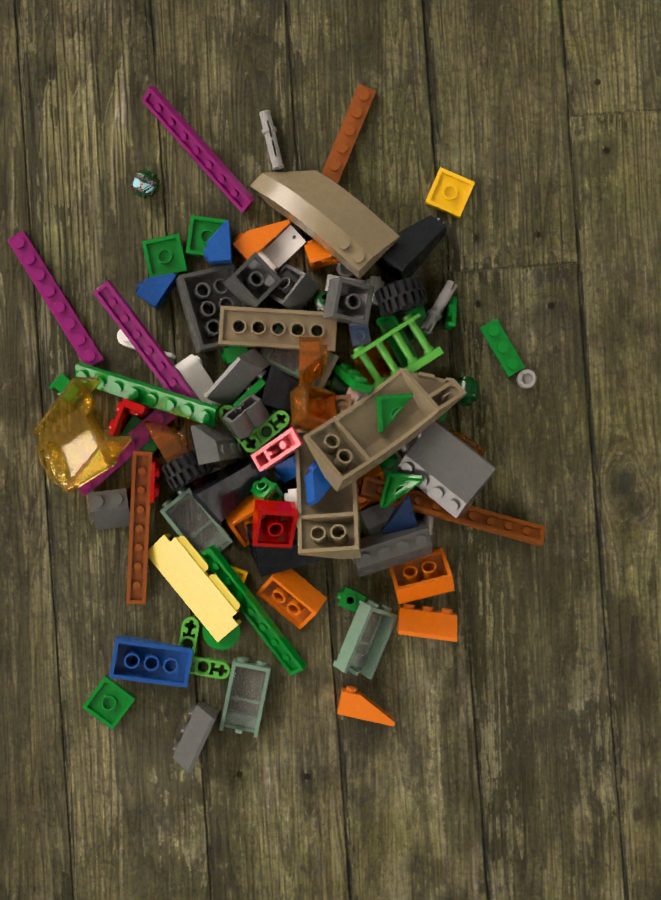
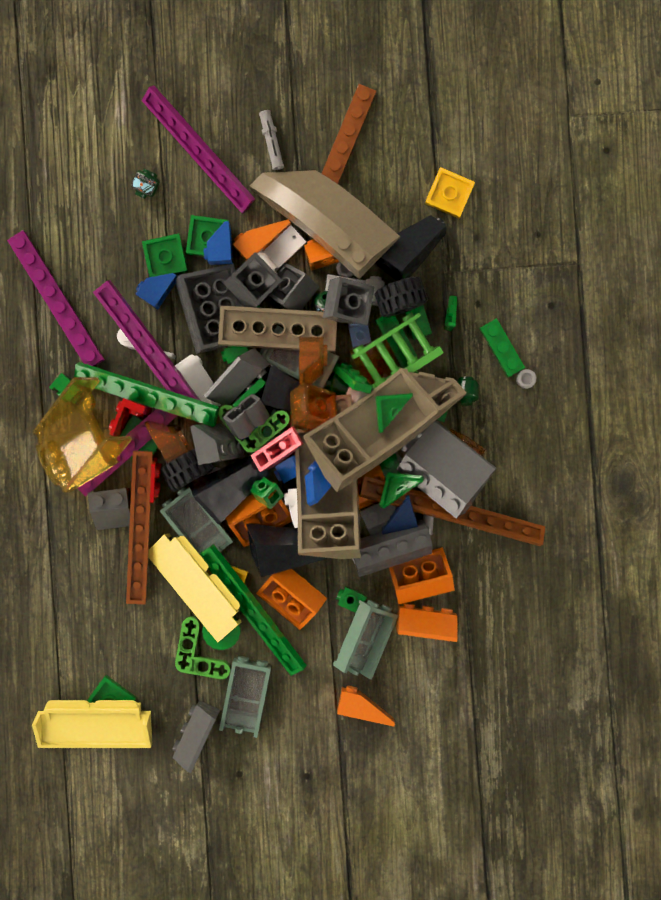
(93, 725): none -> light yellow slope
(150, 661): blue slope -> none
(274, 523): red slope -> none
(435, 312): light grey pin -> none

